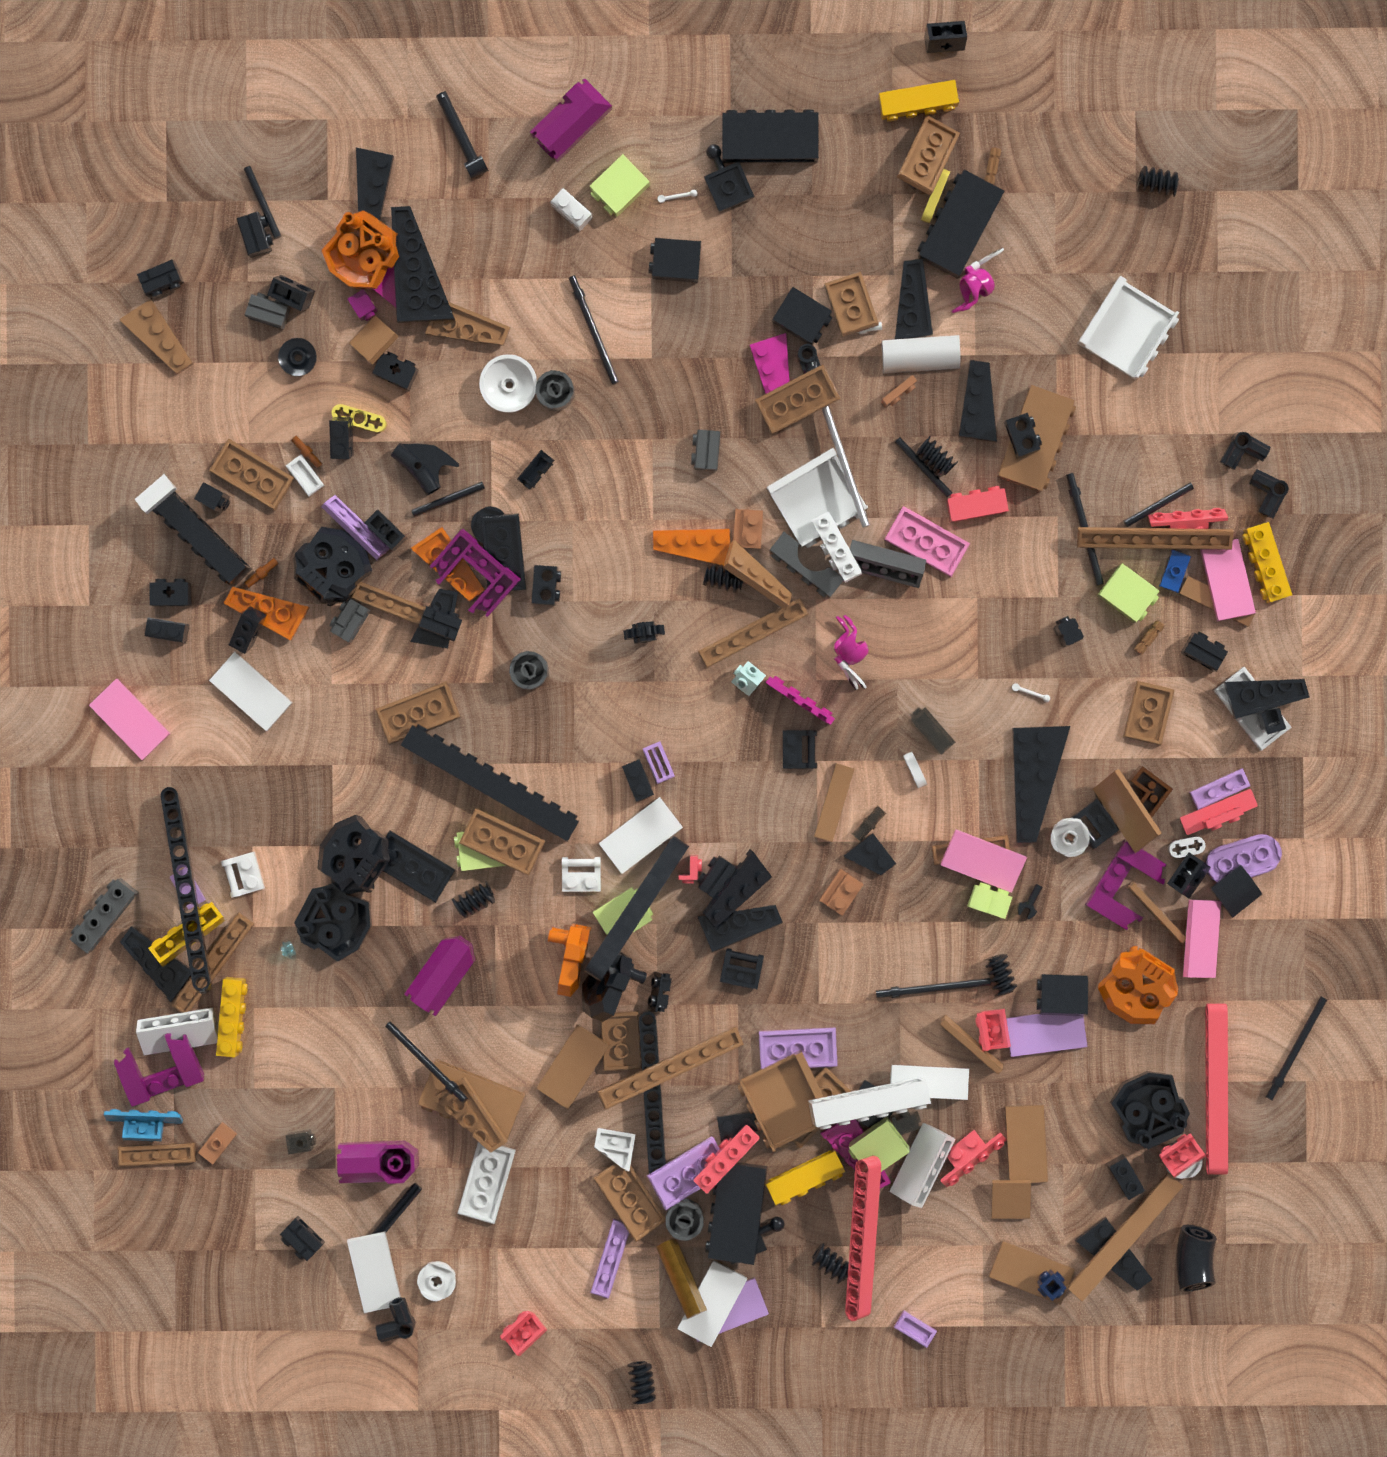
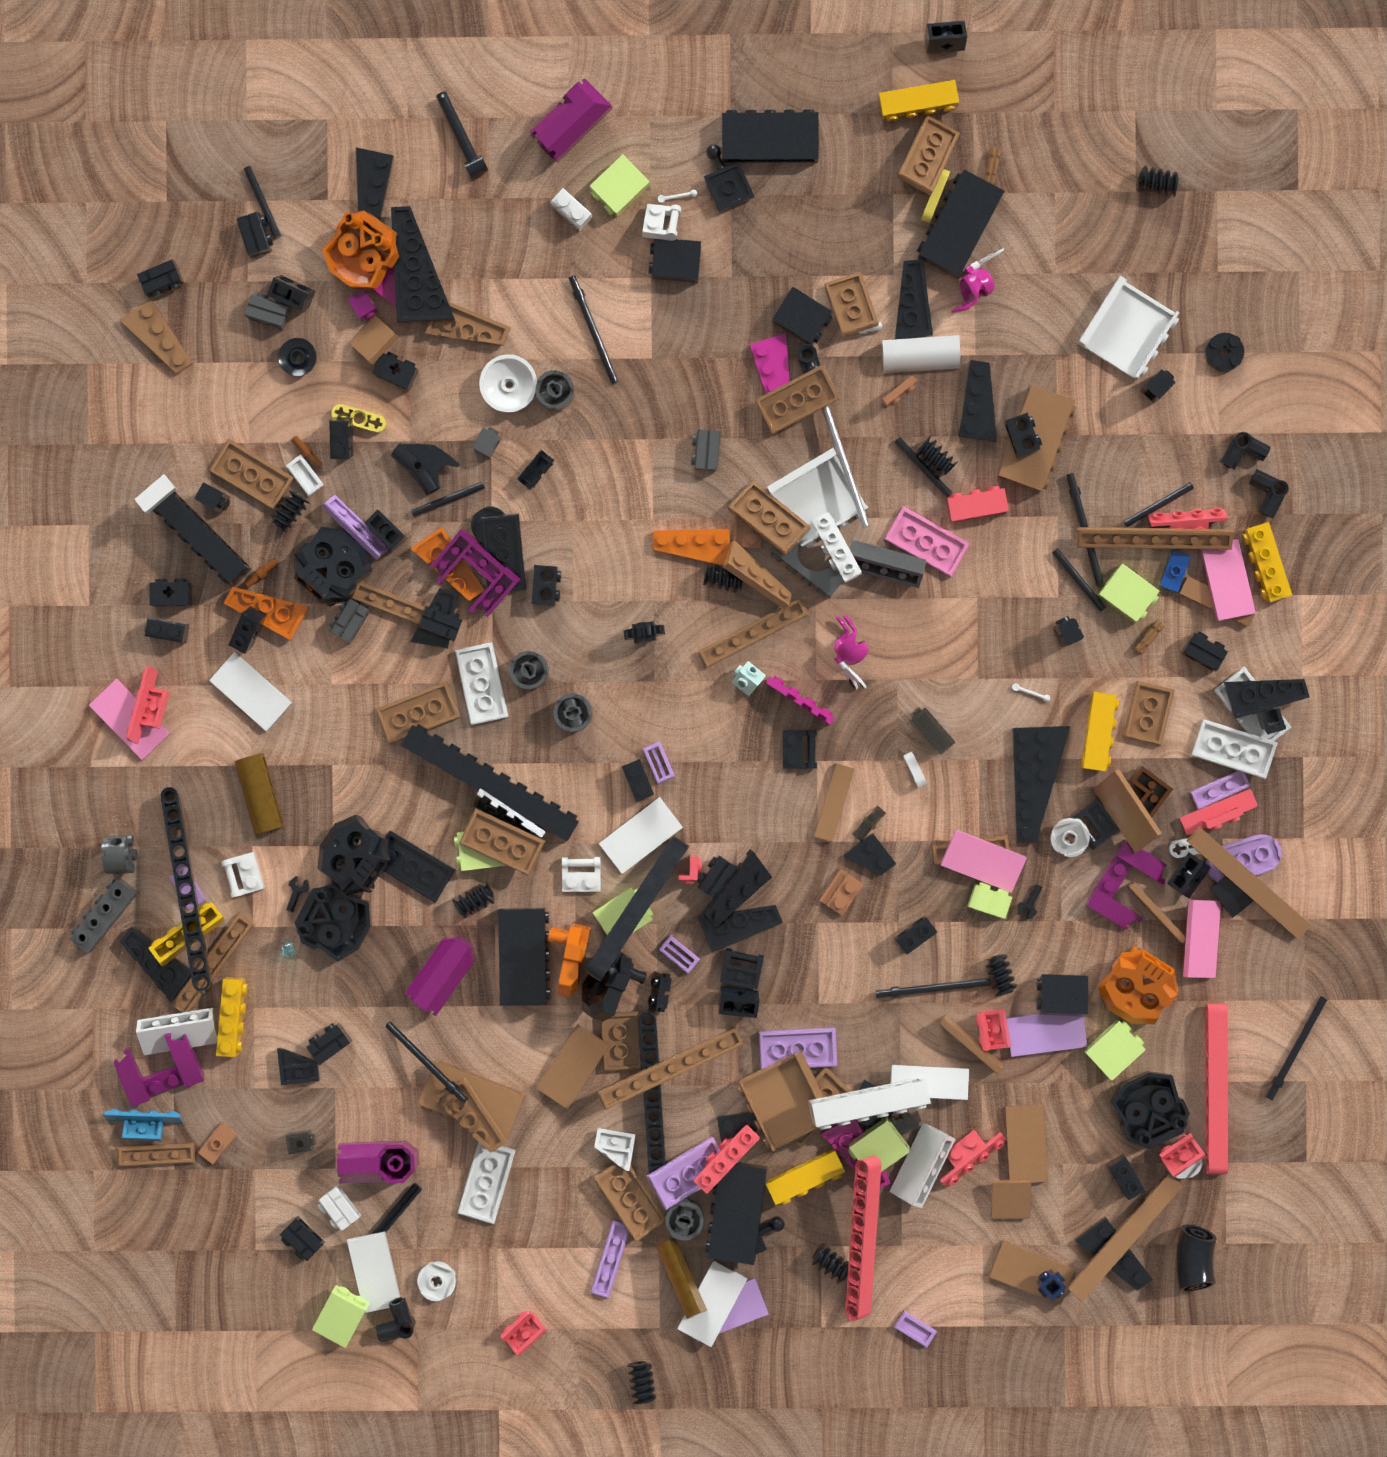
(118, 854): none -> dark grey brick
(148, 707): none -> coral bracket
(259, 793): none -> pearl gold brick
(289, 510): none -> black piece
(296, 892): none -> black bar
(296, 1068): none -> black wing
(329, 1043): none -> black brick
(339, 1208): none -> white brick
(341, 1316): none -> yellowish green brick
(481, 683): none -> white tile
(487, 442): none -> dark grey brick
(494, 807): none -> black wing
(523, 956): none -> black brick
(573, 712): none -> dark grey brick
(655, 219): none -> white plate
(692, 964): none -> lavender tile
(738, 1002): none -> black brick
(769, 518): none -> medium nougat tile
(915, 935): none -> black brick
(1079, 580): none -> black bar
(1099, 730): none -> yellow brick
(1115, 1049): none -> yellowish green brick
(1158, 385): none -> black brick
(1217, 360): none -> black plate
(1234, 749): none -> white tile
(1248, 882): none -> medium nougat tile

